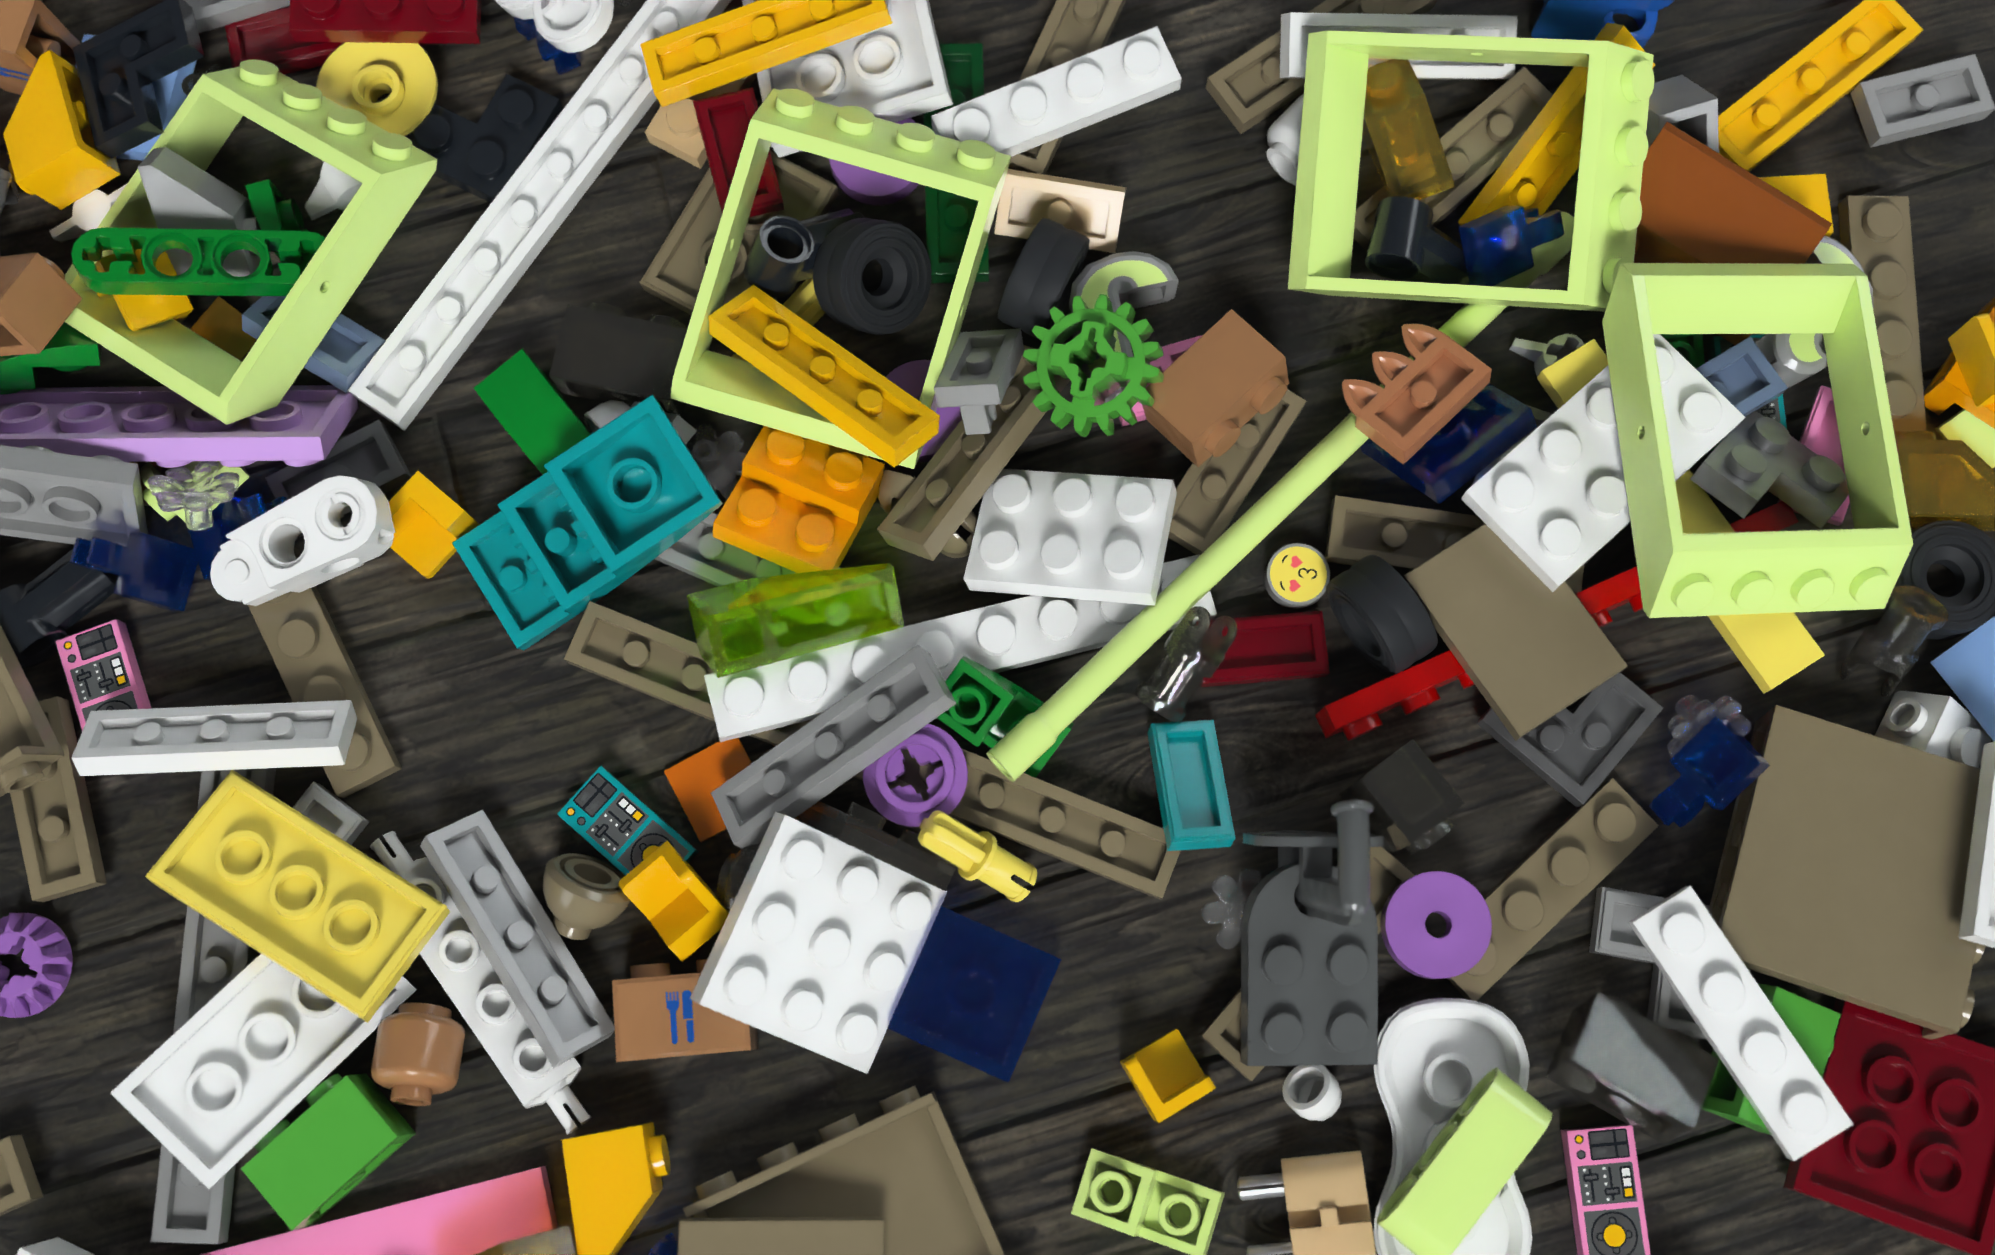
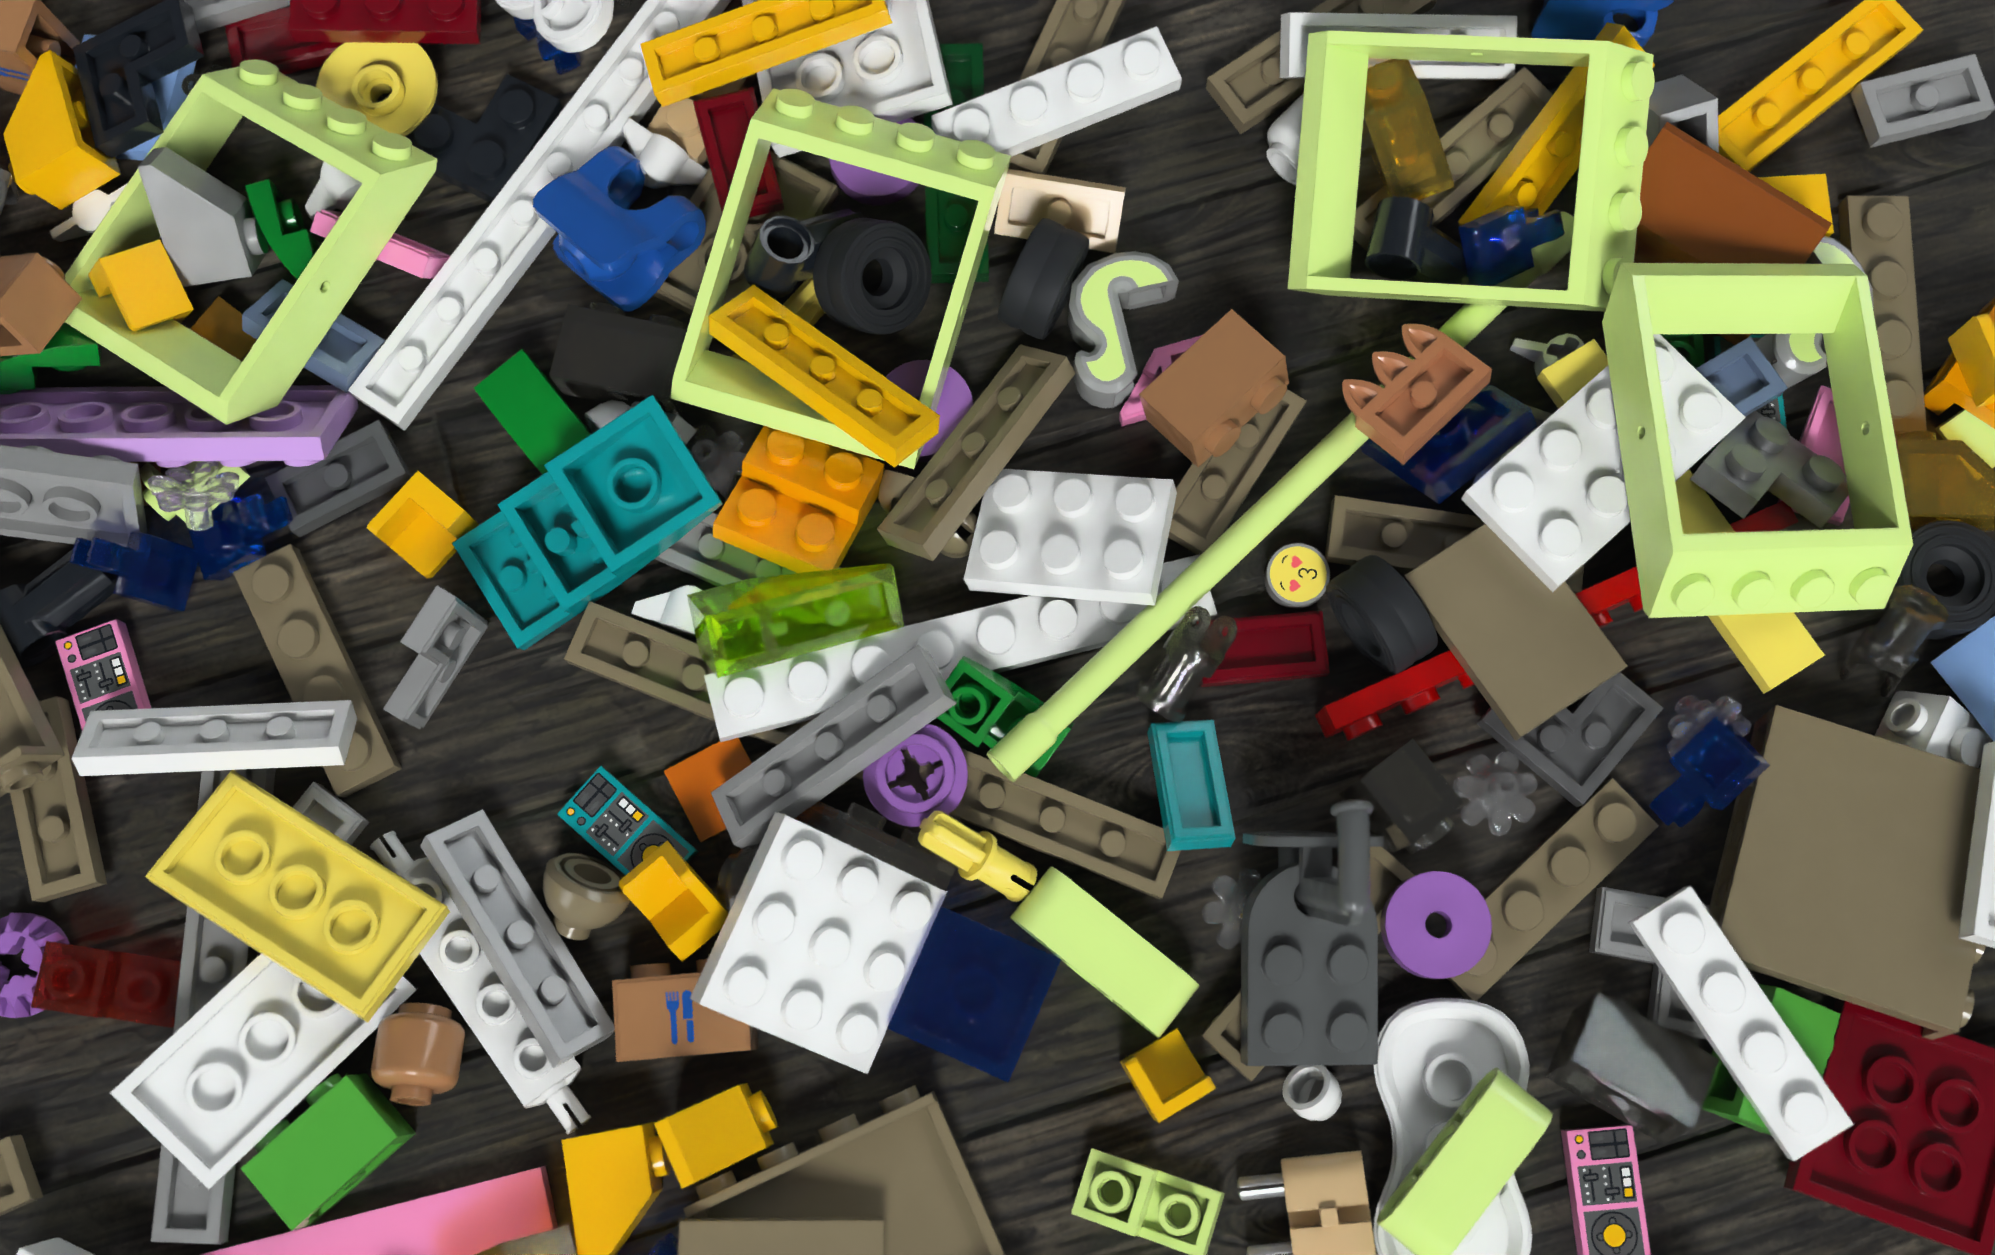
(107, 984): none -> clear red slope
(208, 251): green beam -> none
(261, 556): white piece -> none
(398, 252): none -> bright pink tile
(444, 639): none -> light grey tile
(616, 248): none -> blue piece
(661, 159): none -> white piece
(669, 610): none -> white piece
(716, 1133): none -> yellow slope
(979, 375): light grey hinge -> none
(1067, 359): bright green gear -> none
(1105, 951): none -> yellowish green beam
(1488, 797): none -> clear plant

